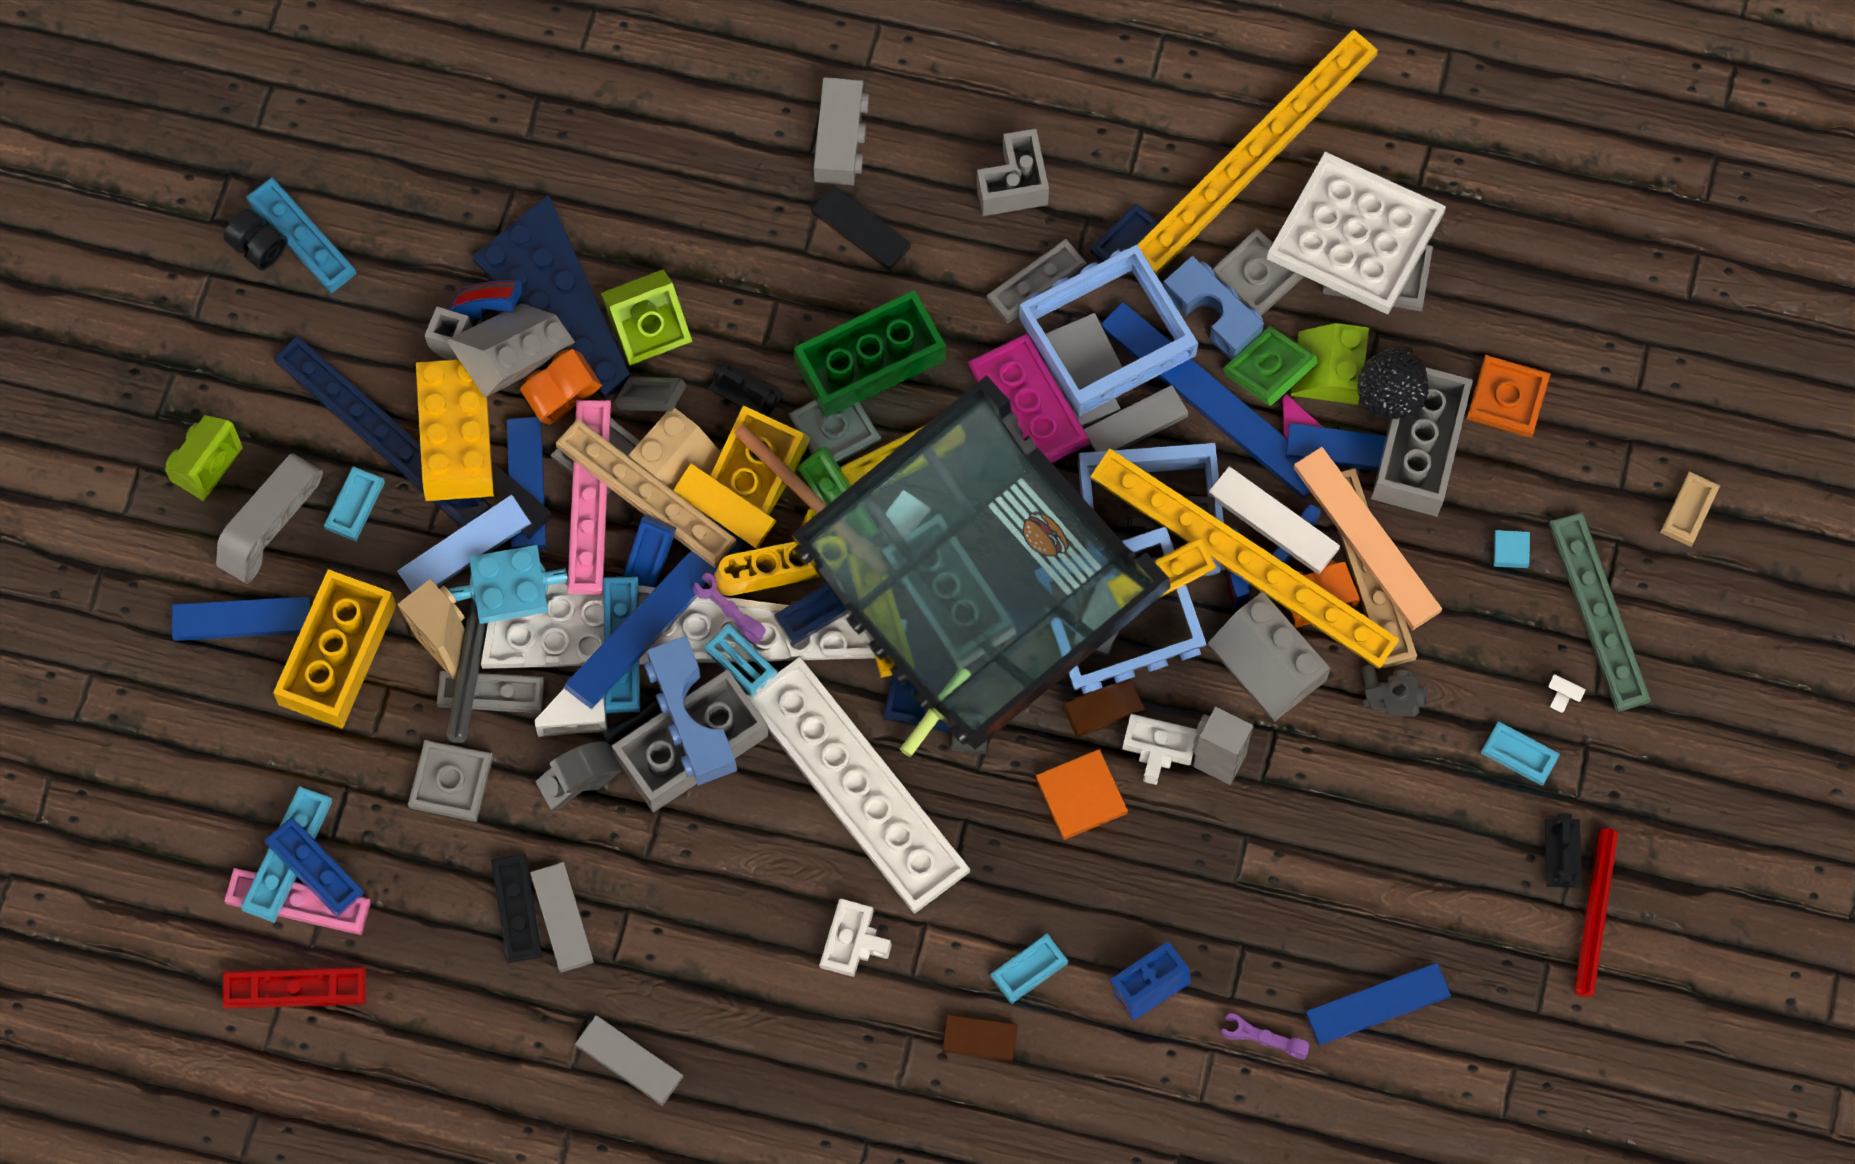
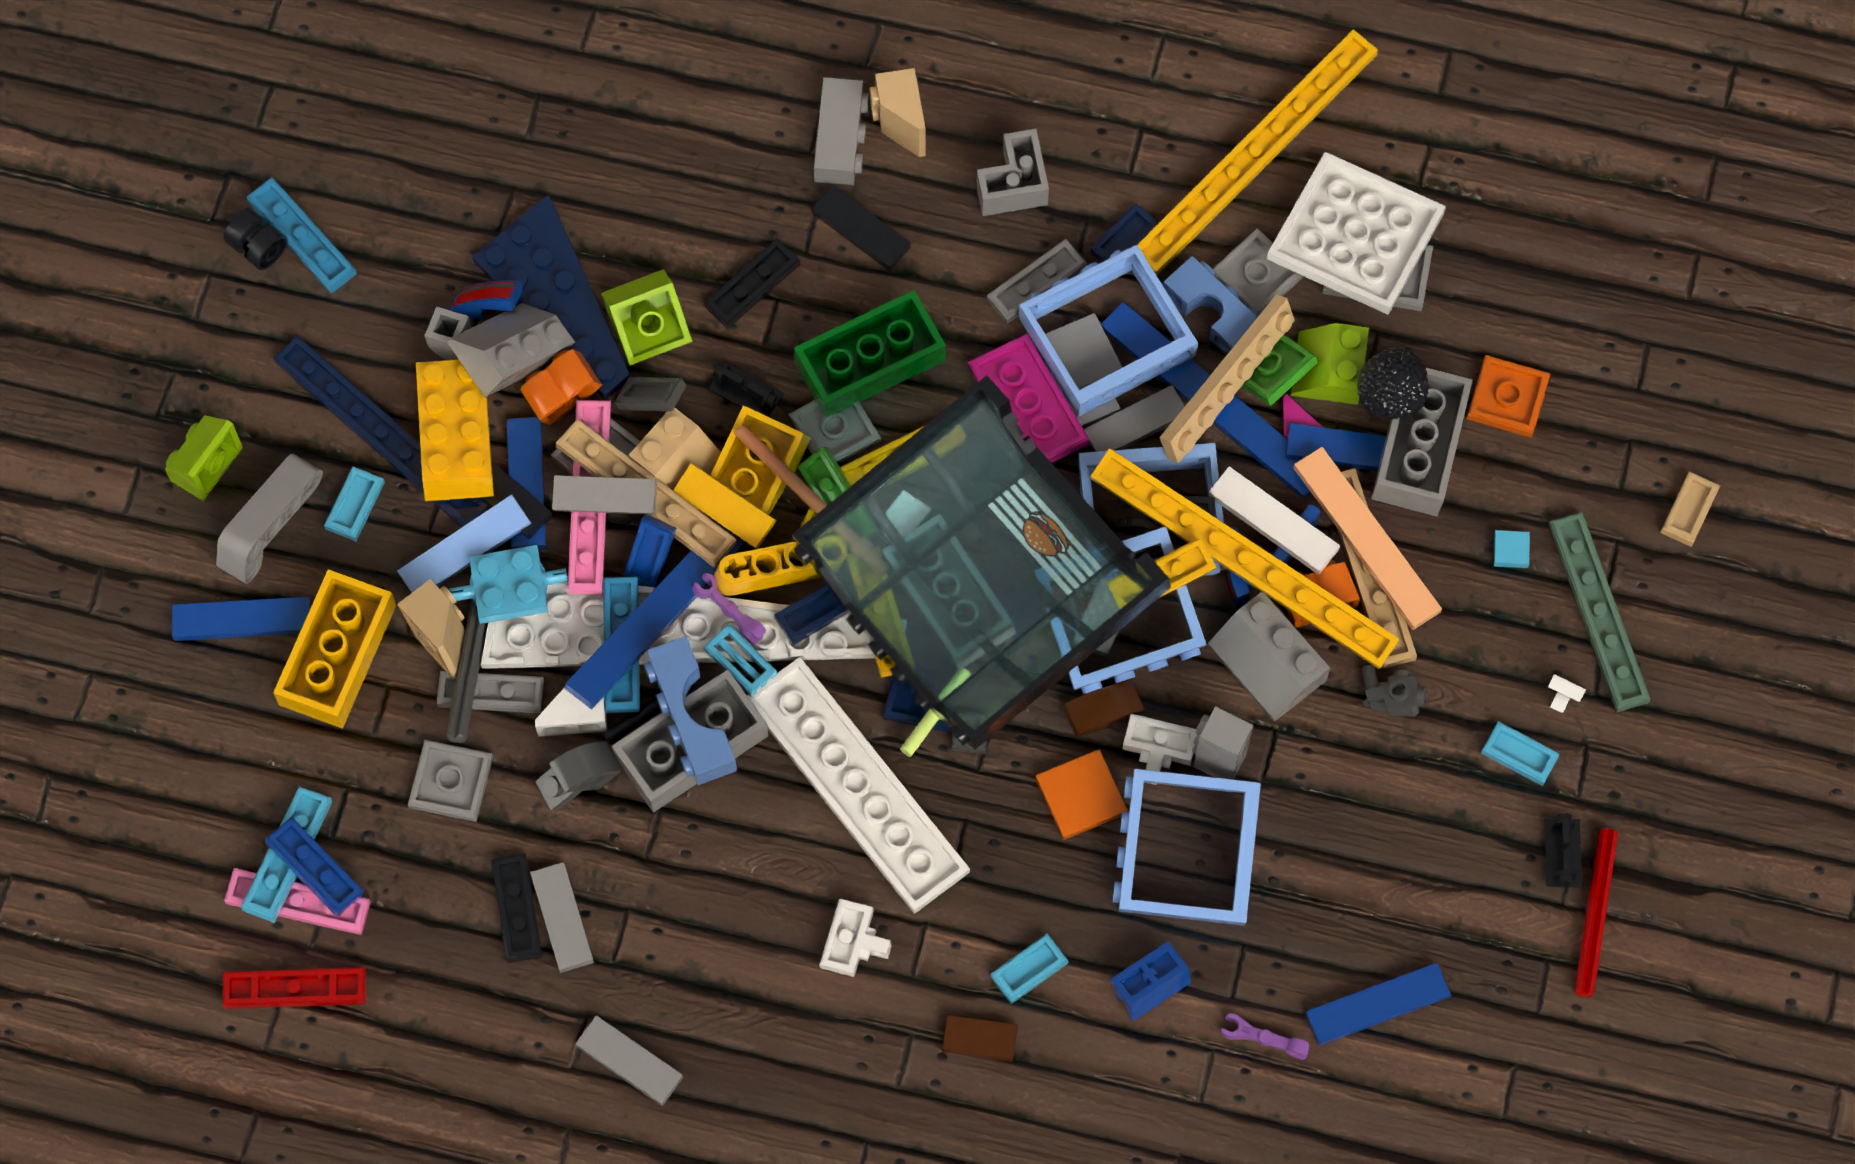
(604, 495): none -> light grey tile
(752, 283): none -> black tile
(899, 109): none -> tan slope
(1127, 854): none -> light blue window
(1227, 379): none -> tan plate

